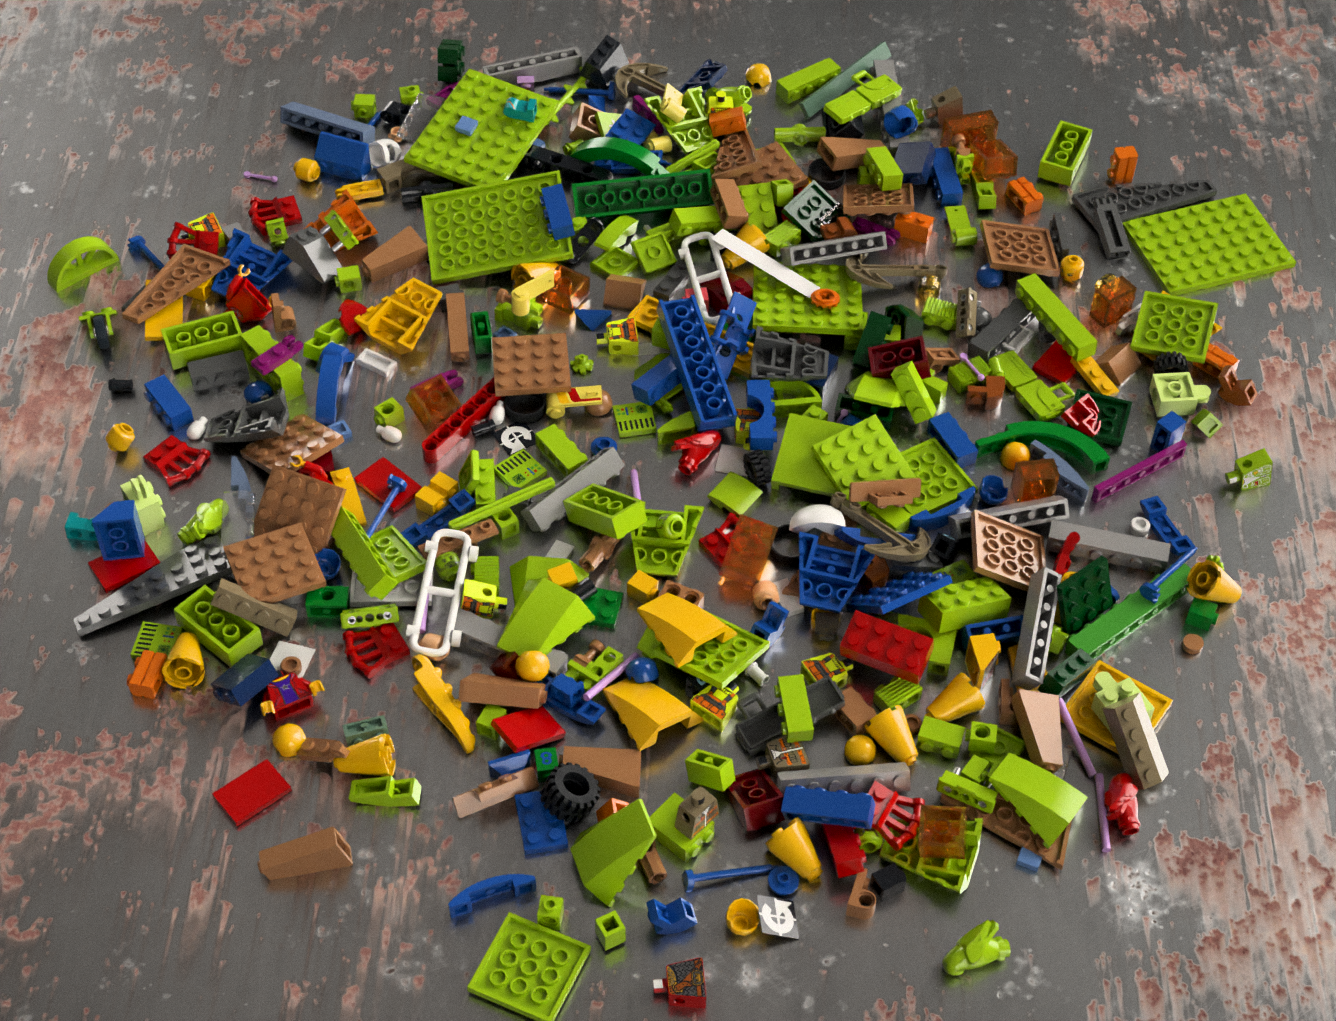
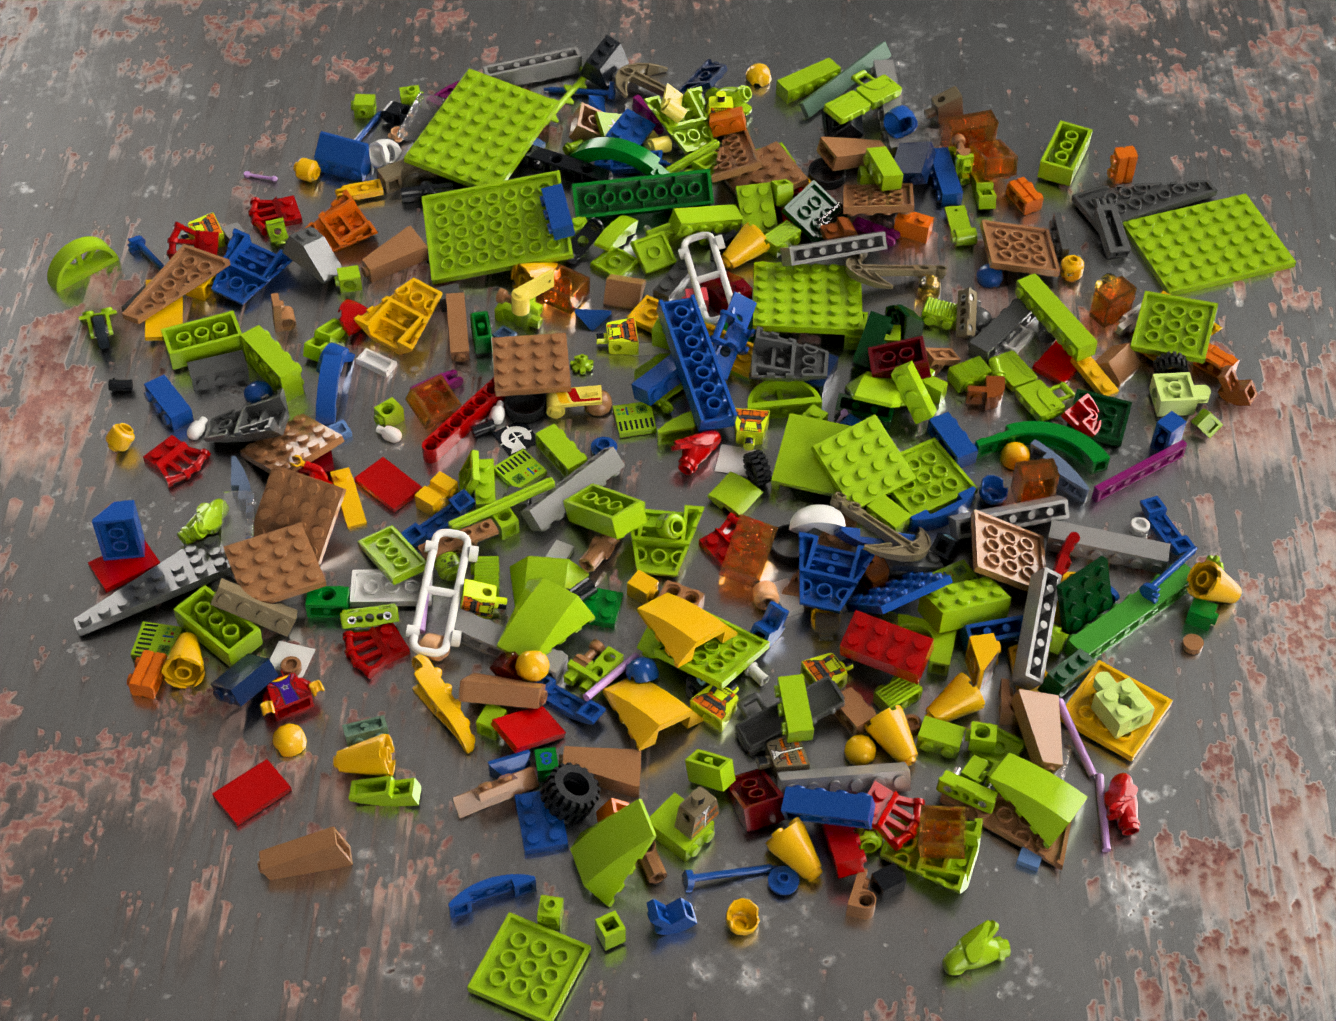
(79, 528): teal leg -> none
(146, 502): yellowish green brick -> none
(246, 299): red torso -> none
(277, 355): magenta hinge -> none
(317, 120): sand blue brick -> none
(322, 750): medium nougat hinge -> none
(328, 562): blue hair -> none
(341, 230): lime piece -> none
(362, 555): lime brick -> none
(397, 485): blue piece -> none
(451, 56): dark green piece -> none
(466, 125): medium blue tile -> none
(520, 109): teal leg -> none
(526, 82): lavender plate -> none
(563, 575): yellow brick -> none
(567, 690): blue brick -> none
(635, 484): lavender bar -> none
(683, 984): torso -> none
(729, 203): medium nougat brick -> none
(761, 431): blue arch -> none
(765, 263): white sticker -> none
(777, 916): sticker -> none
(799, 134): lime piece -> none
(825, 298): orange gear -> none
(886, 492): medium nougat bracket -> none
(912, 105): lime hair -> none
(963, 356): lavender hinge -> none
(1136, 741): dark tan slope -> none
(1251, 470): lime torso -> none

